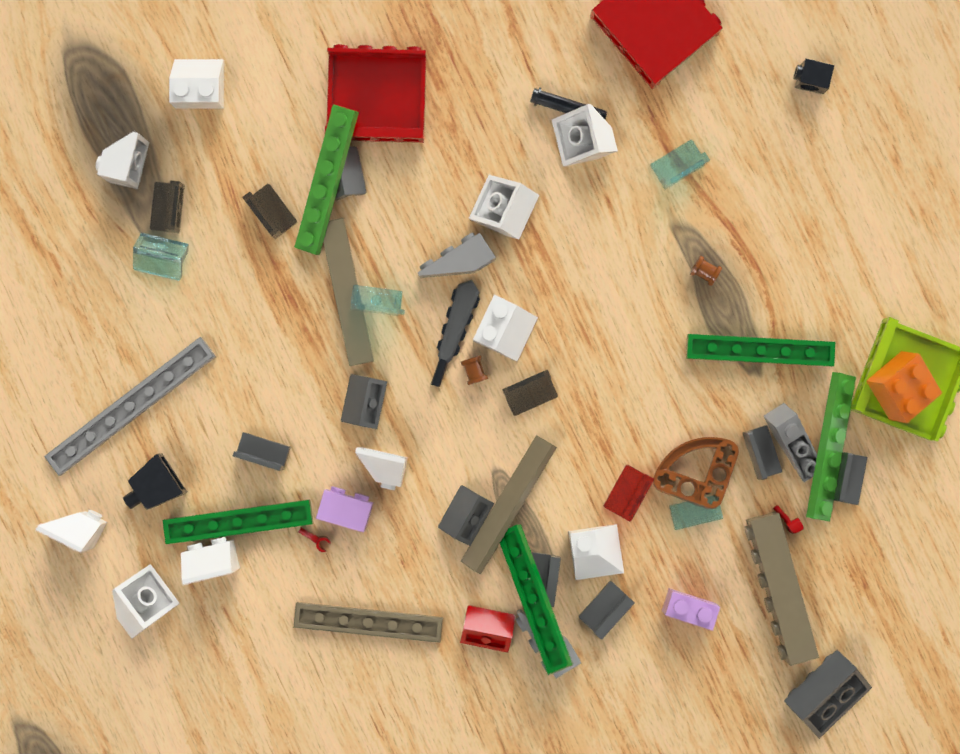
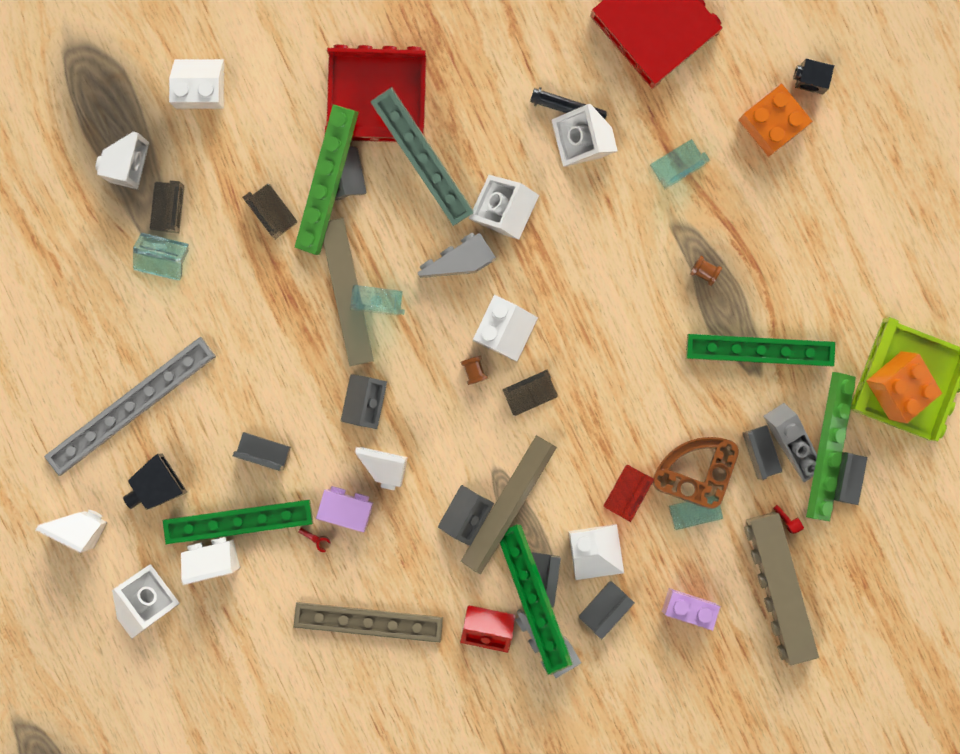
(422, 156): none -> sand green plate
(464, 299): dark grey sword -> none
(775, 120): none -> orange brick
(828, 693): dark grey slope -> none

